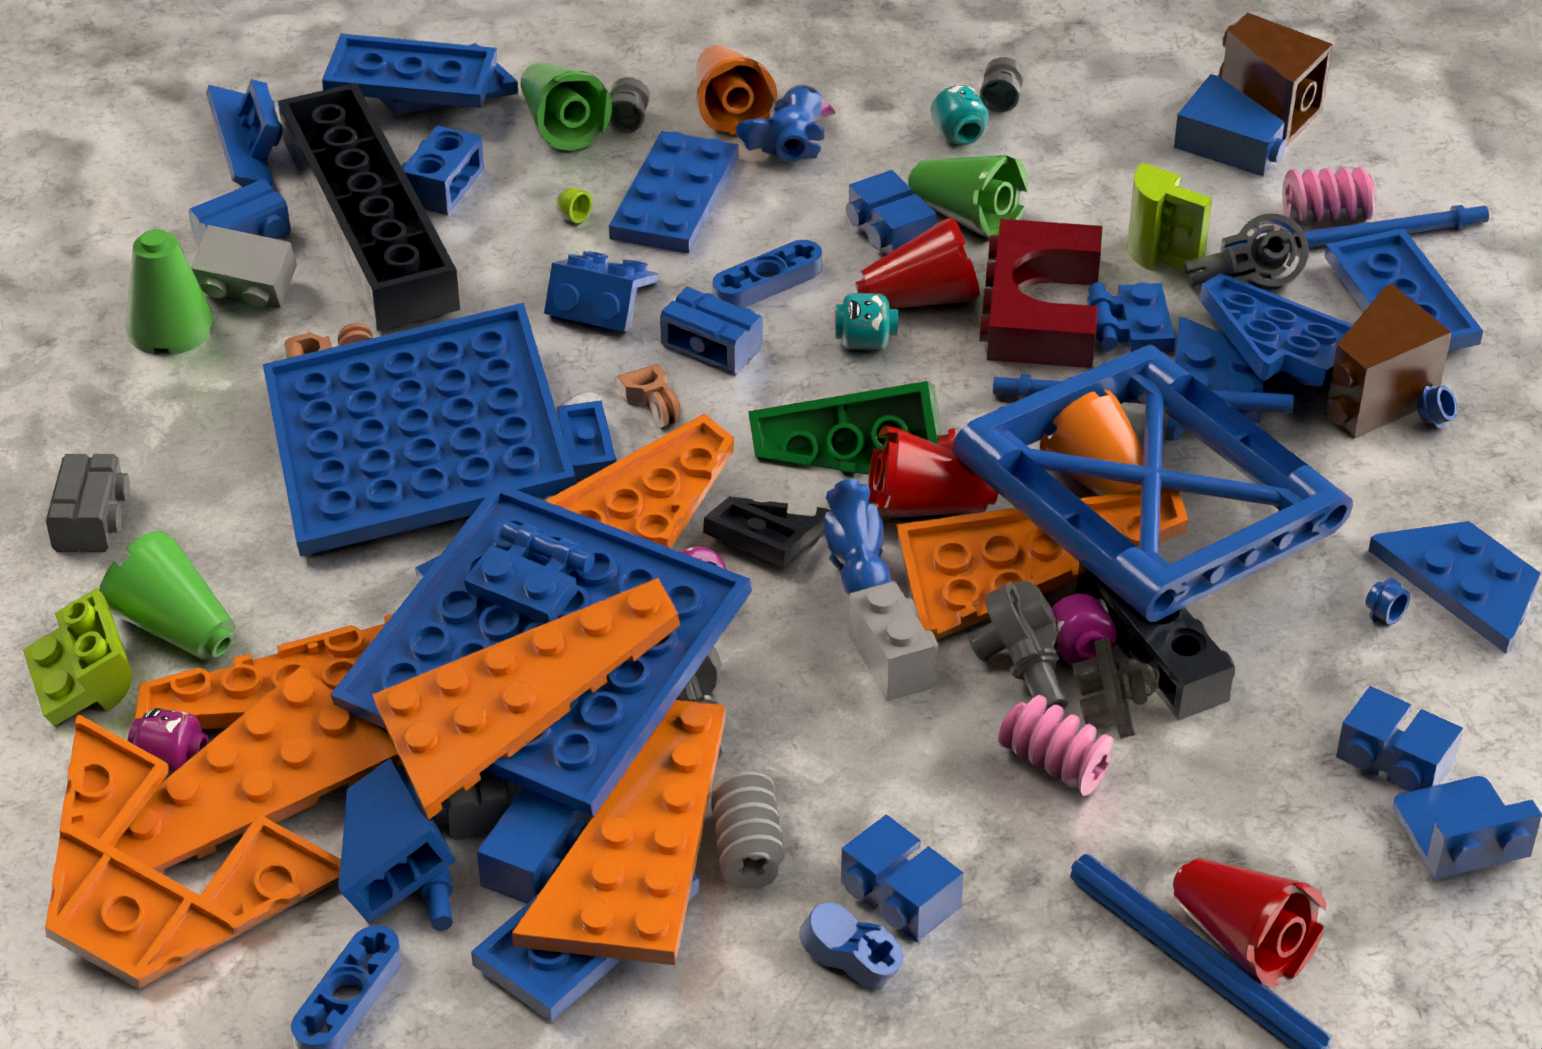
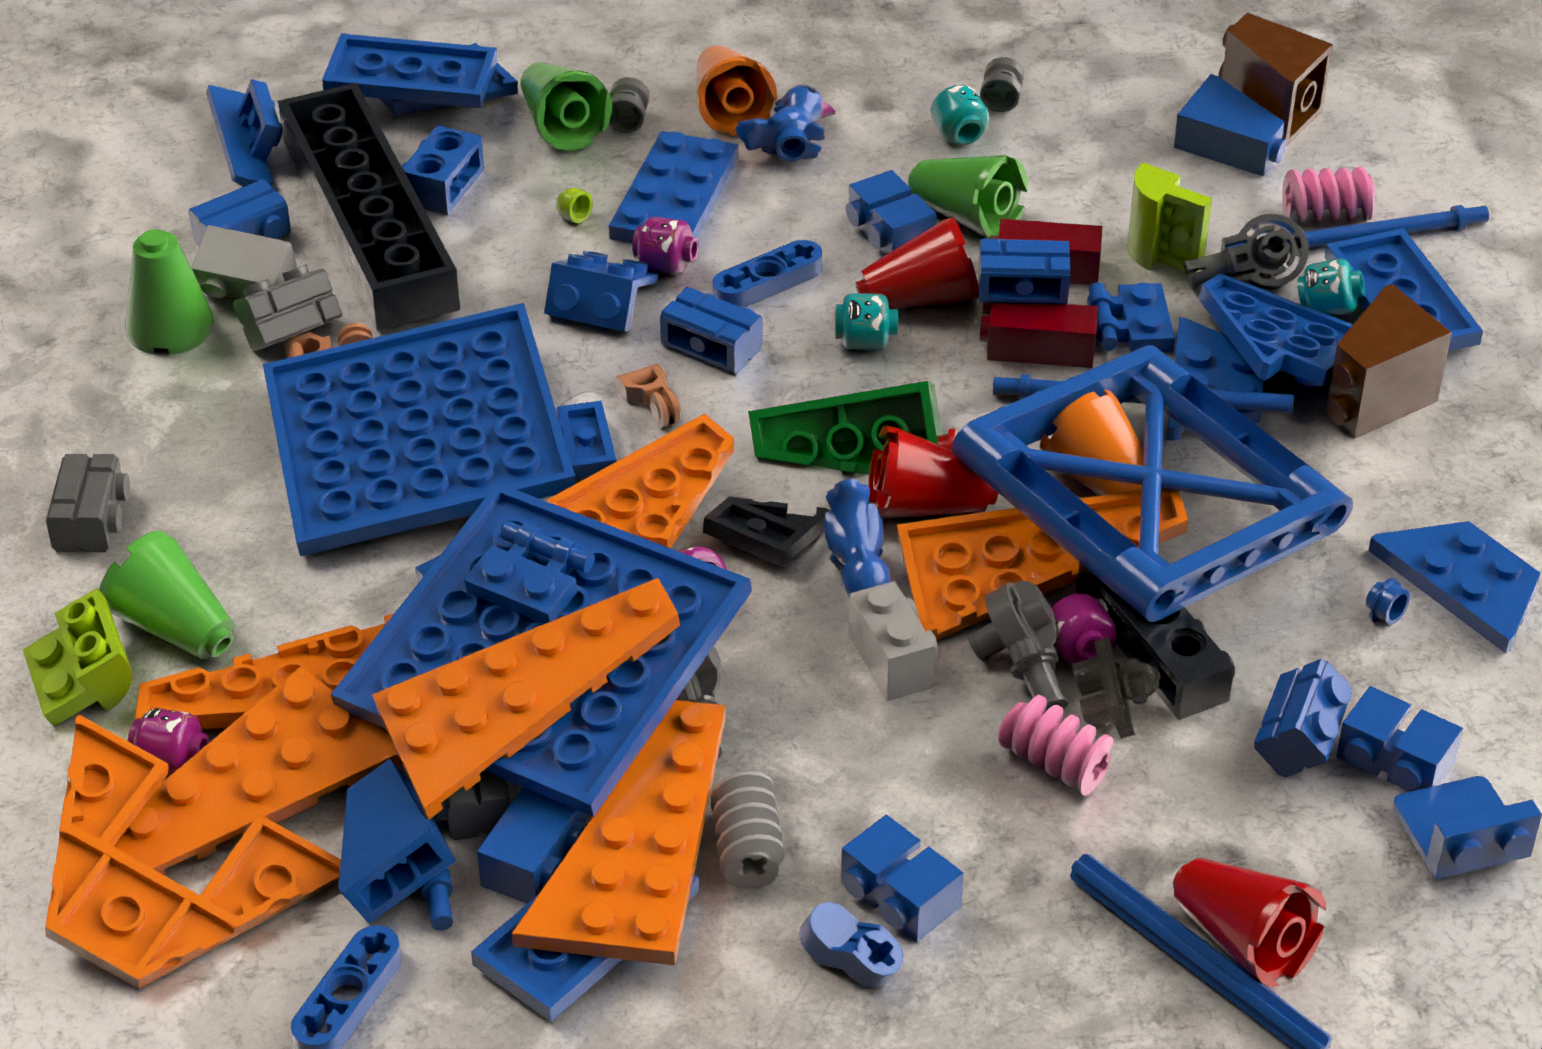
(287, 308): none -> dark grey brick
(665, 245): none -> magenta head
(1024, 271): none -> blue brick
(1303, 718): none -> blue brick
(1331, 287): none -> teal head
(1437, 405): blue plate -> none

